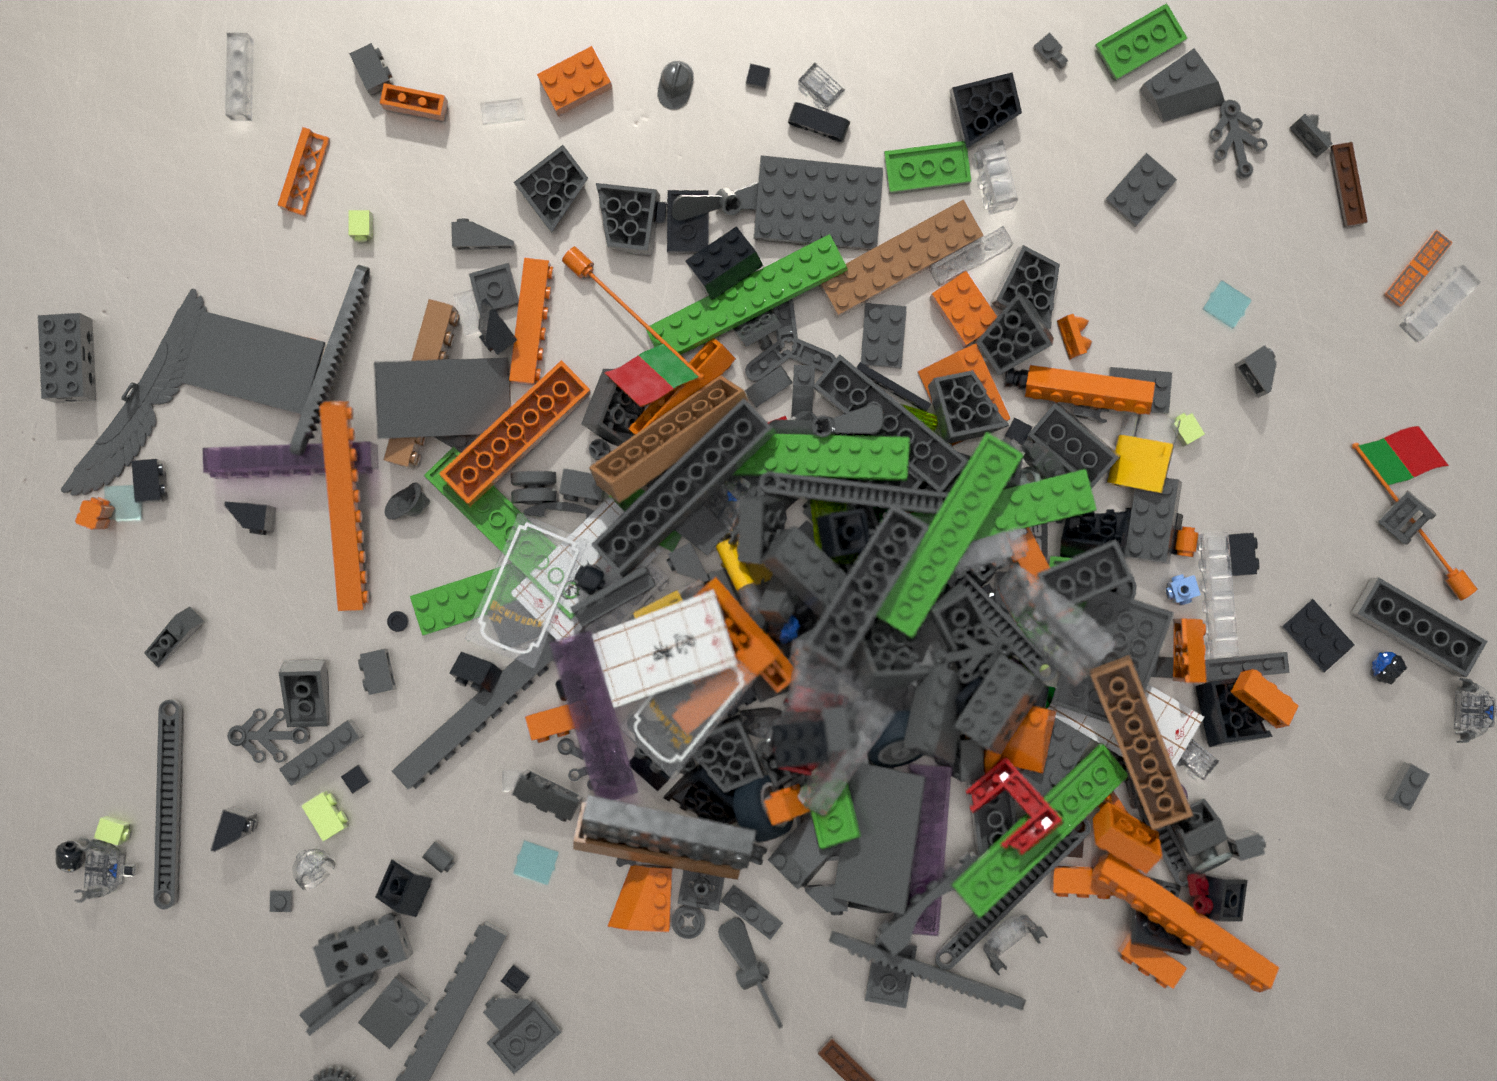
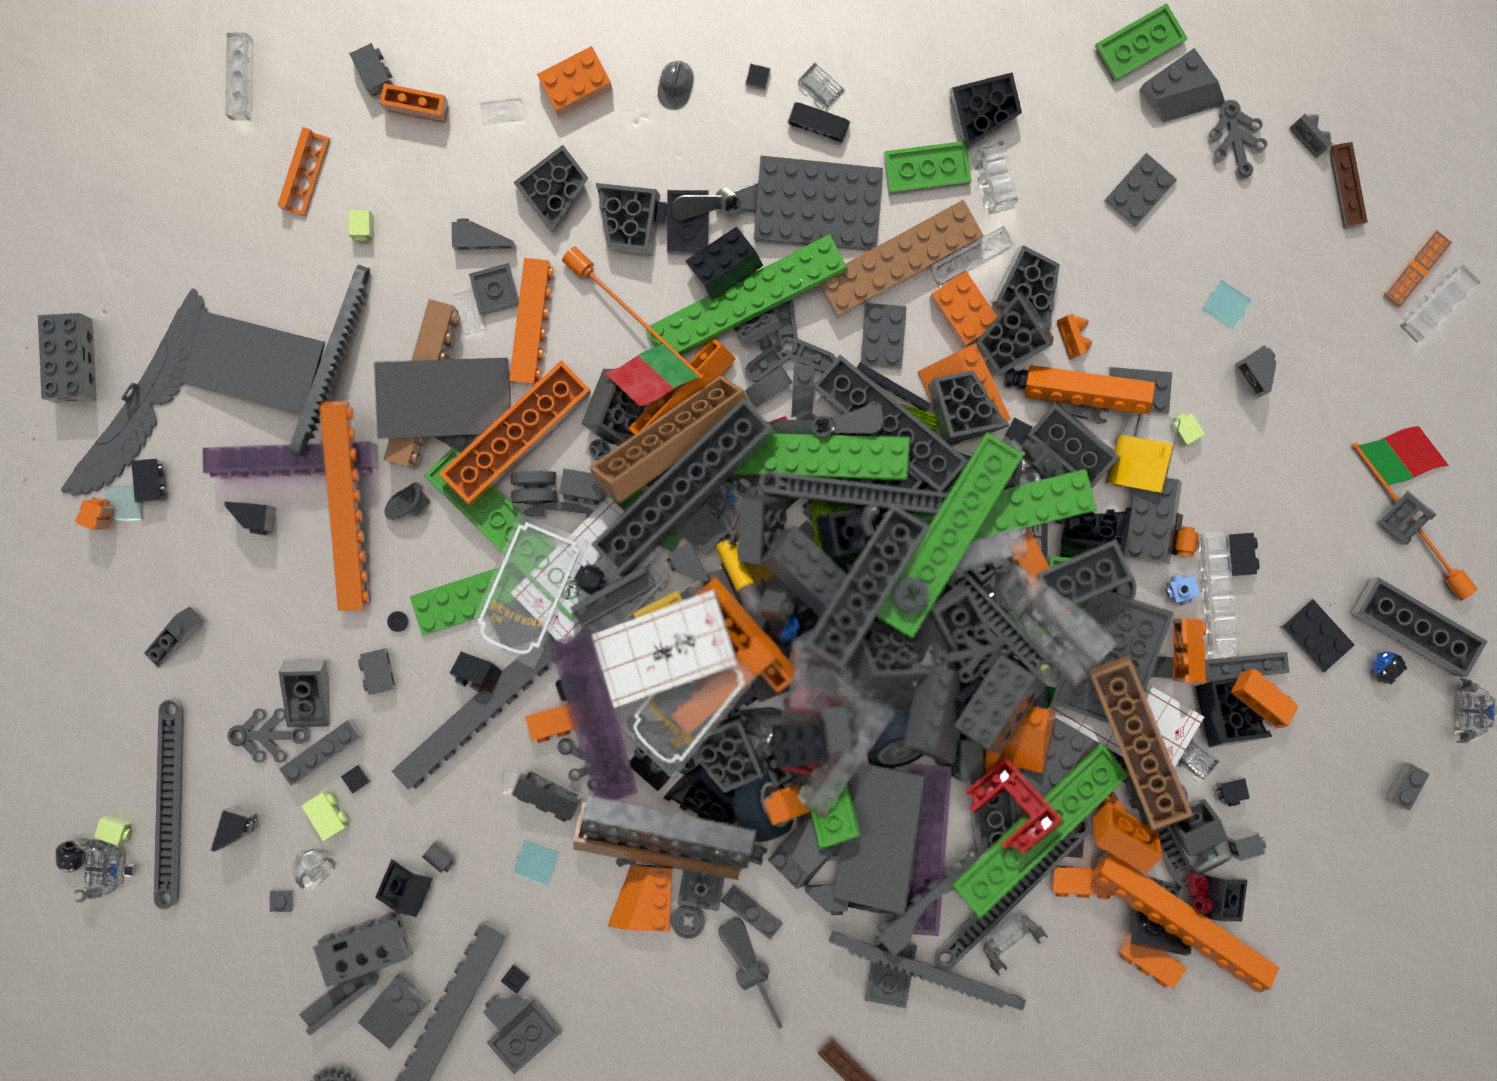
(493, 330): black slope -> none
(866, 519): none -> dark grey arm
(921, 598): none -> dark grey gear
(1050, 49): dark grey plate -> none
(1232, 791): none -> black brick

